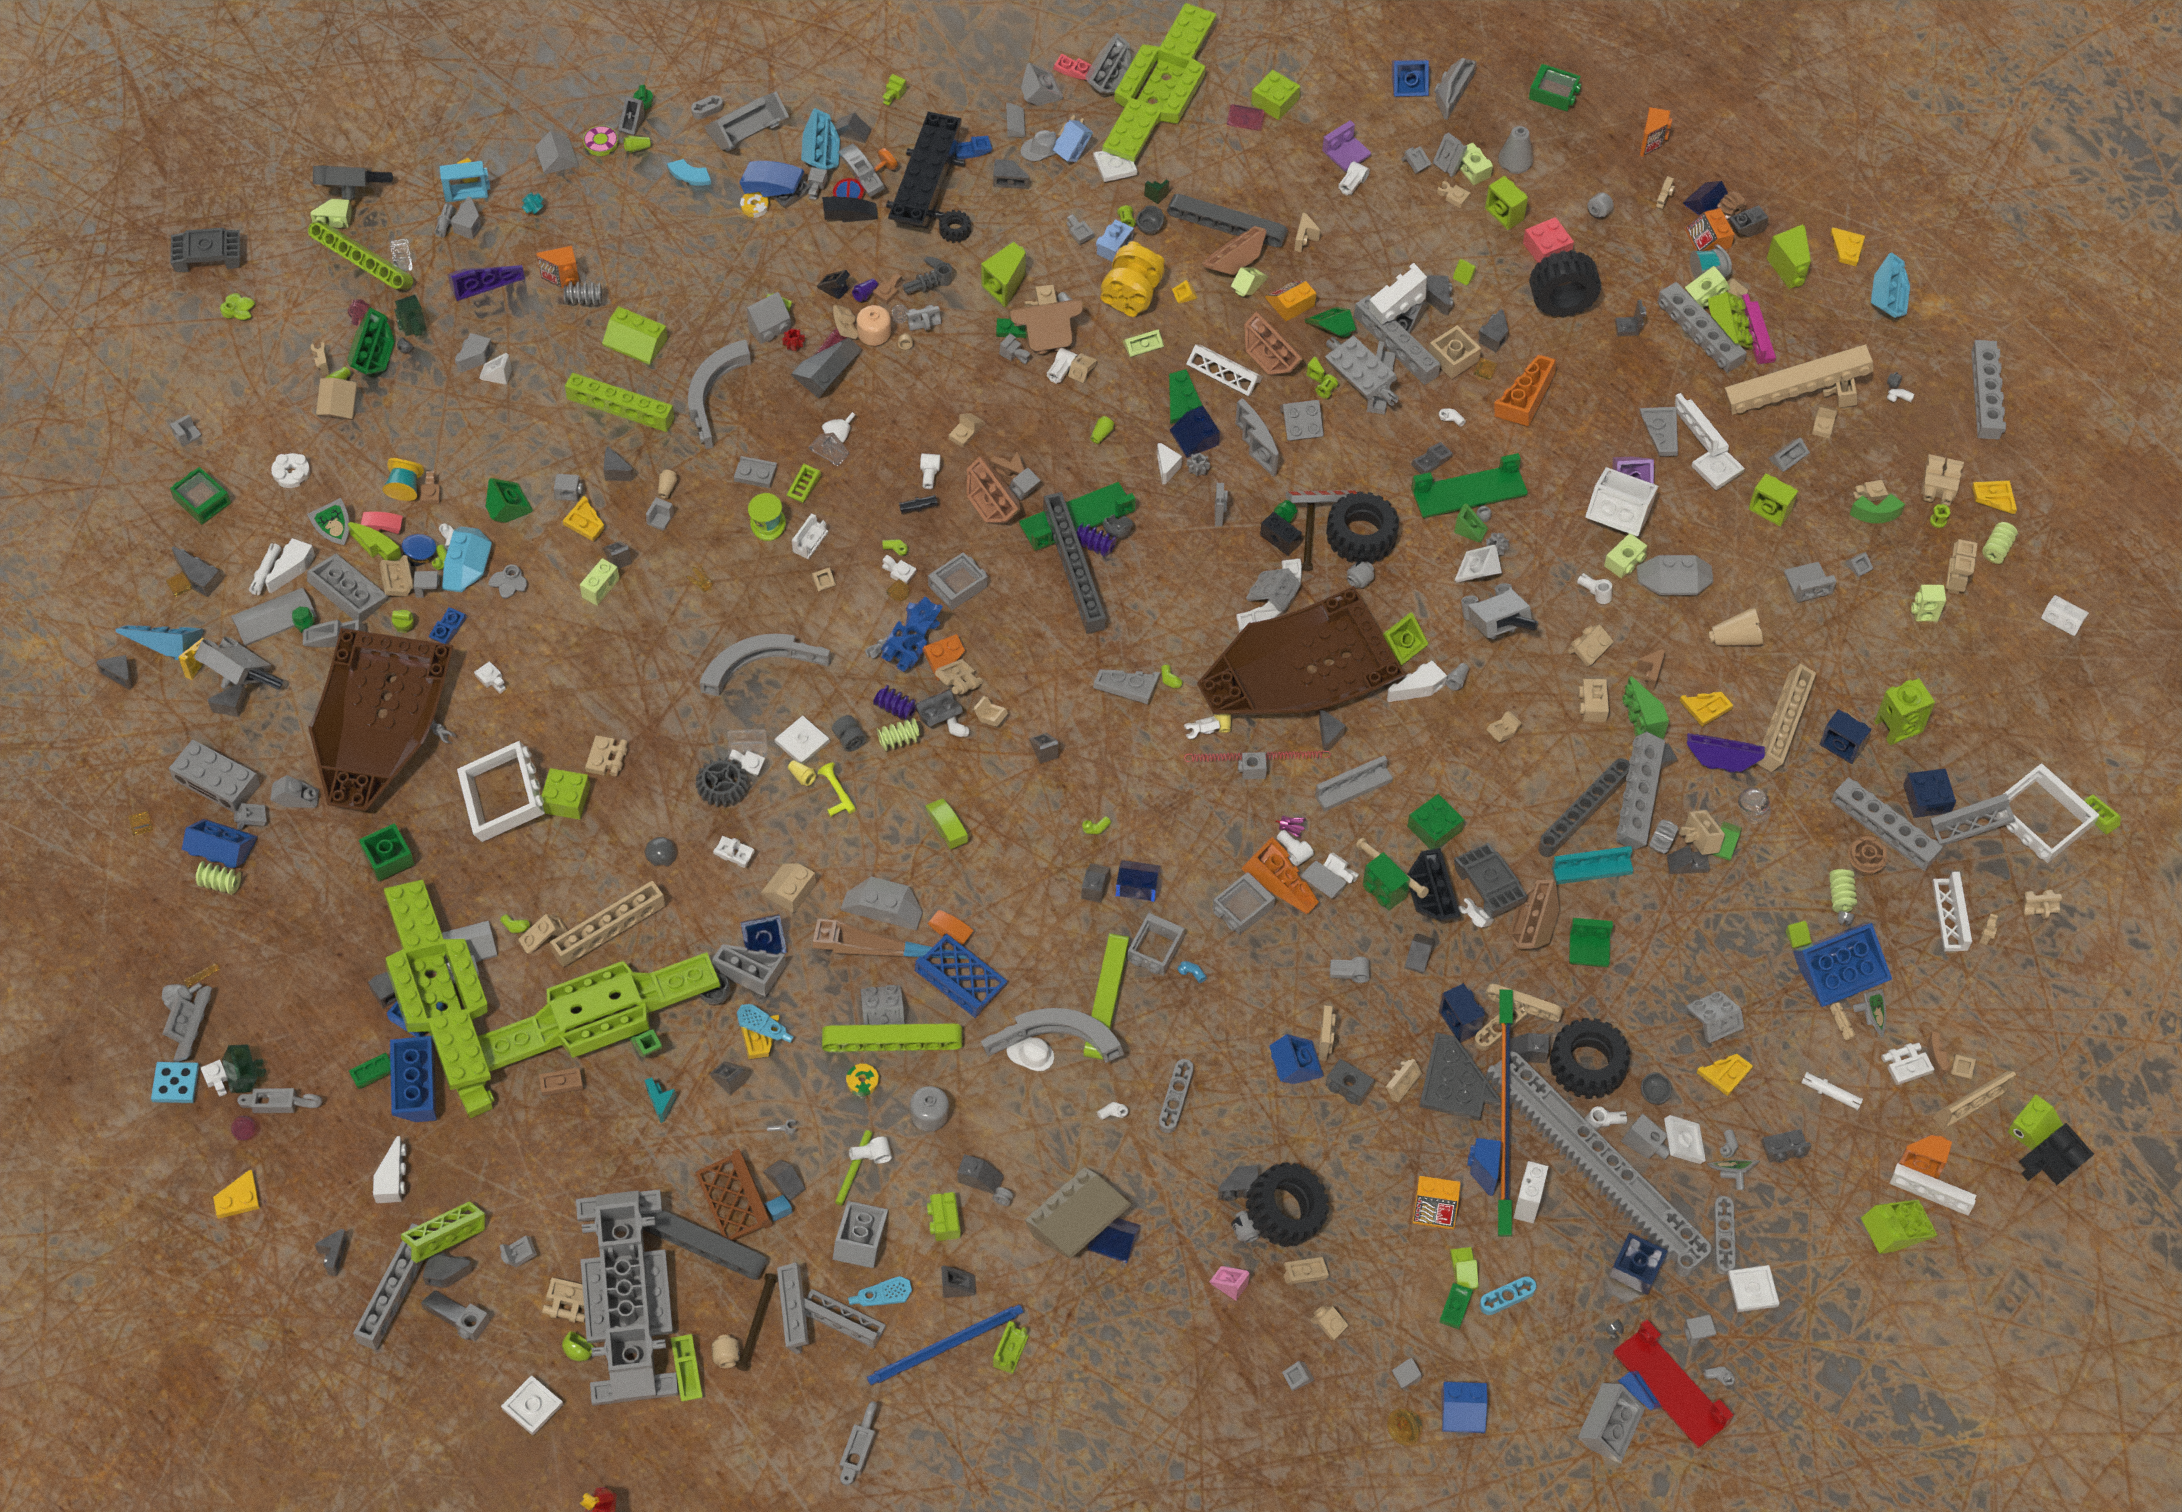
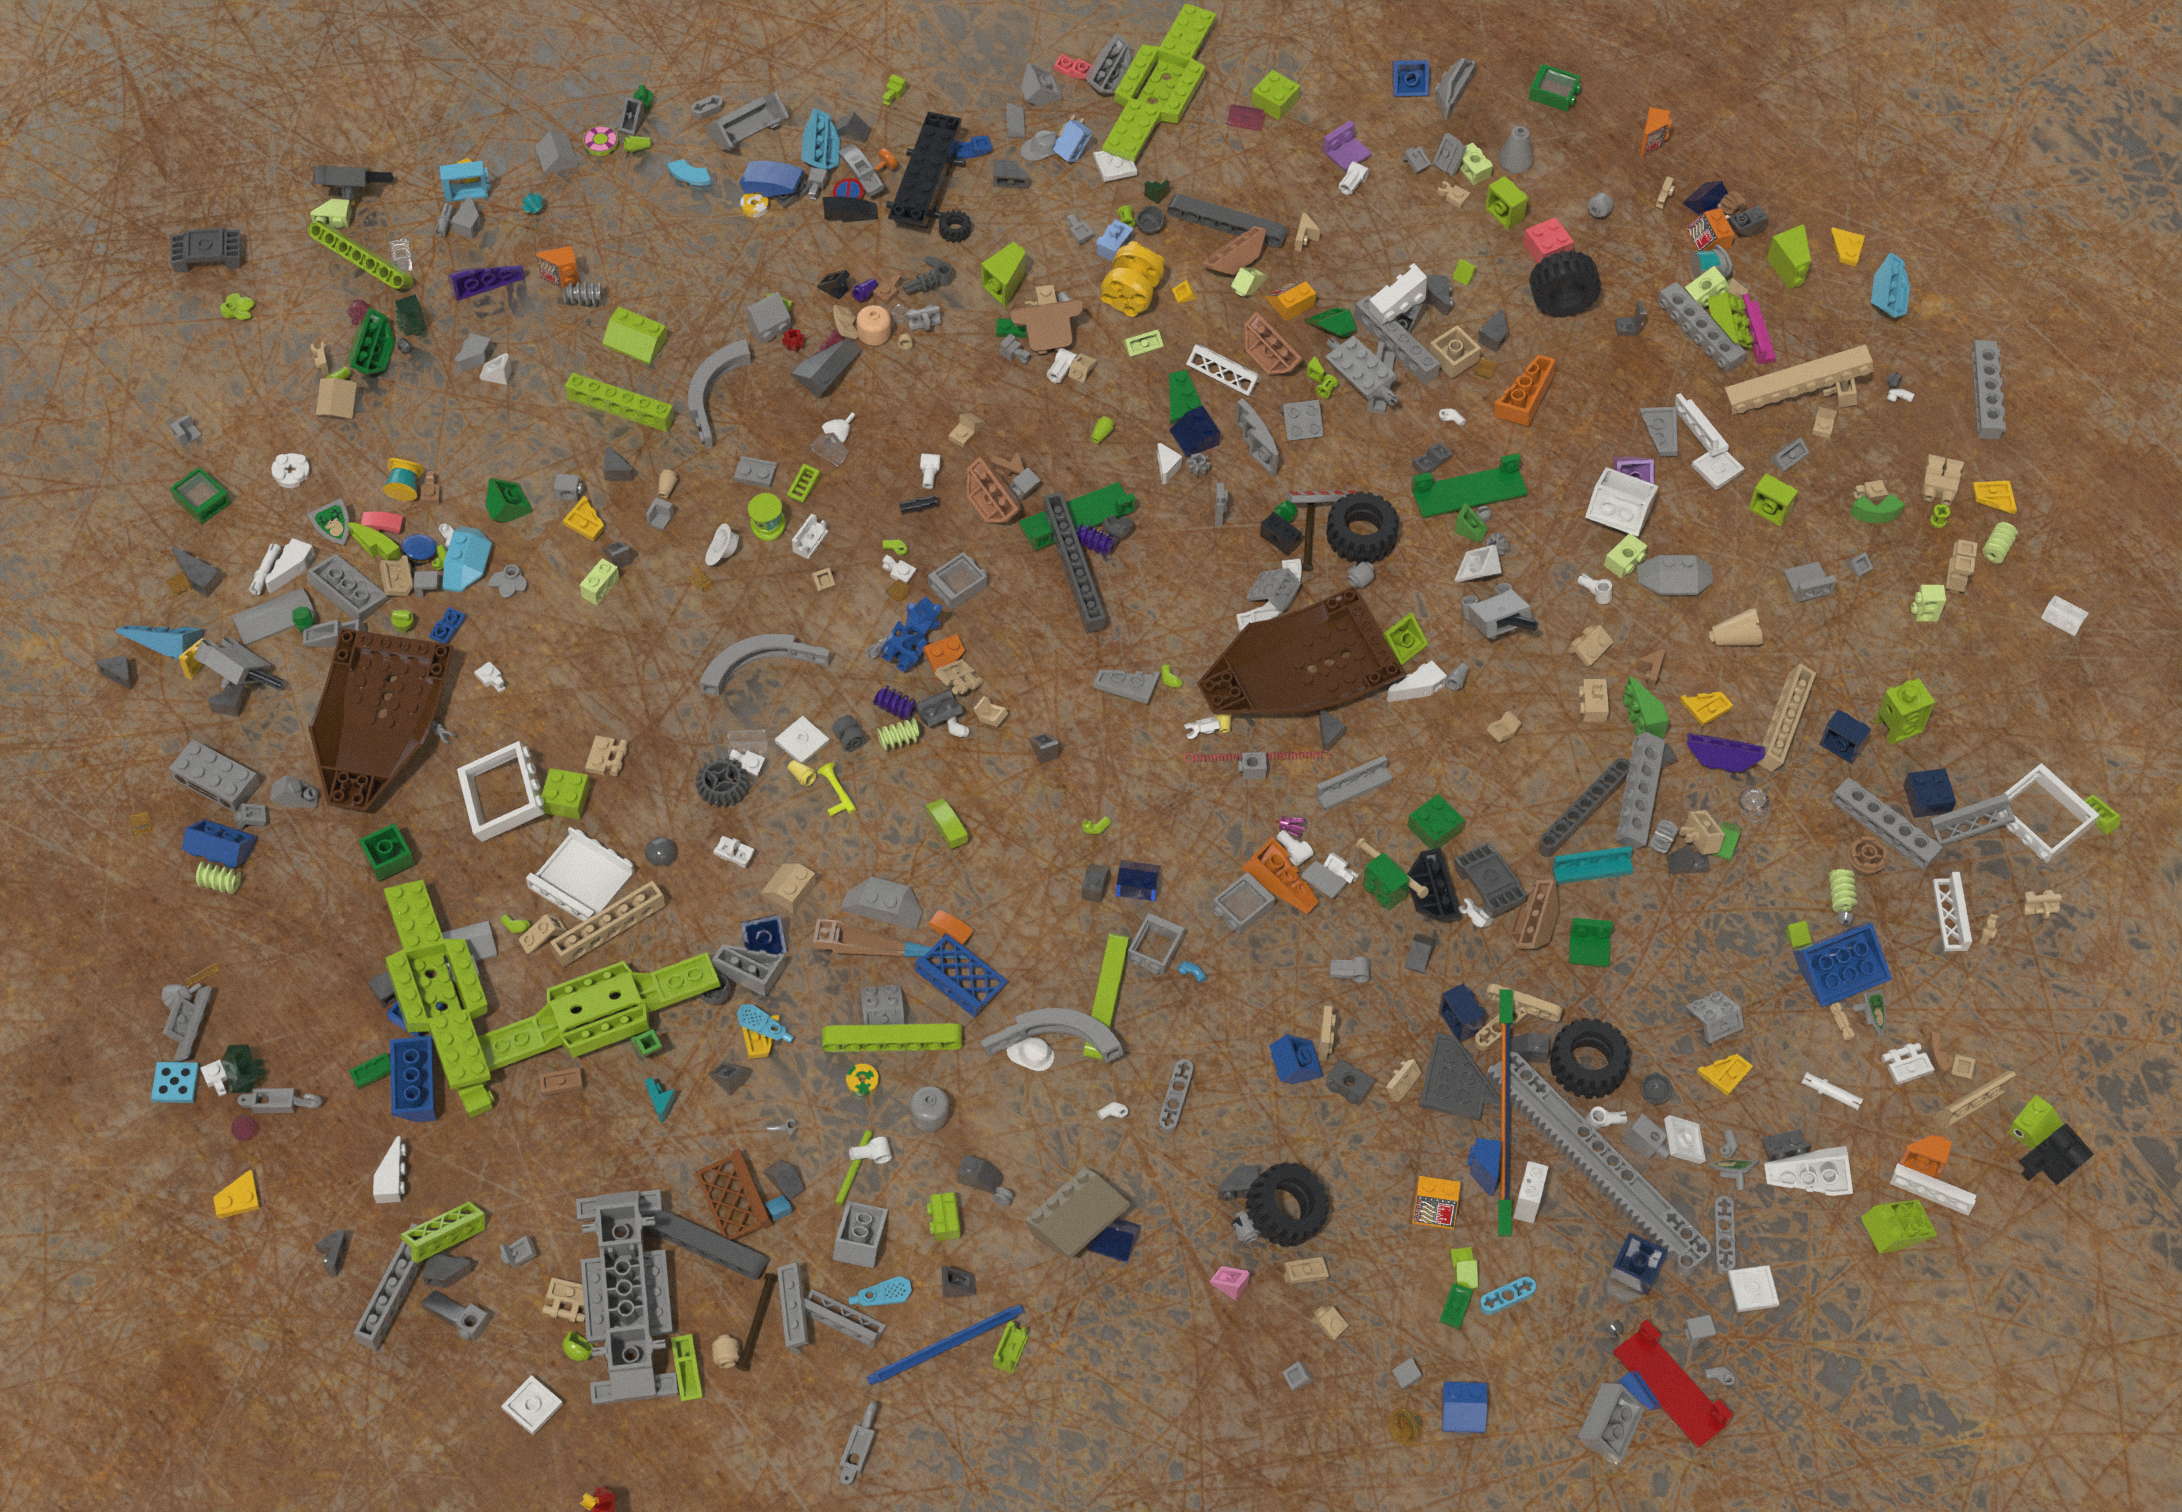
(581, 876): none -> white panel
(722, 546): none -> white piece
(1816, 1171): none -> white wedge

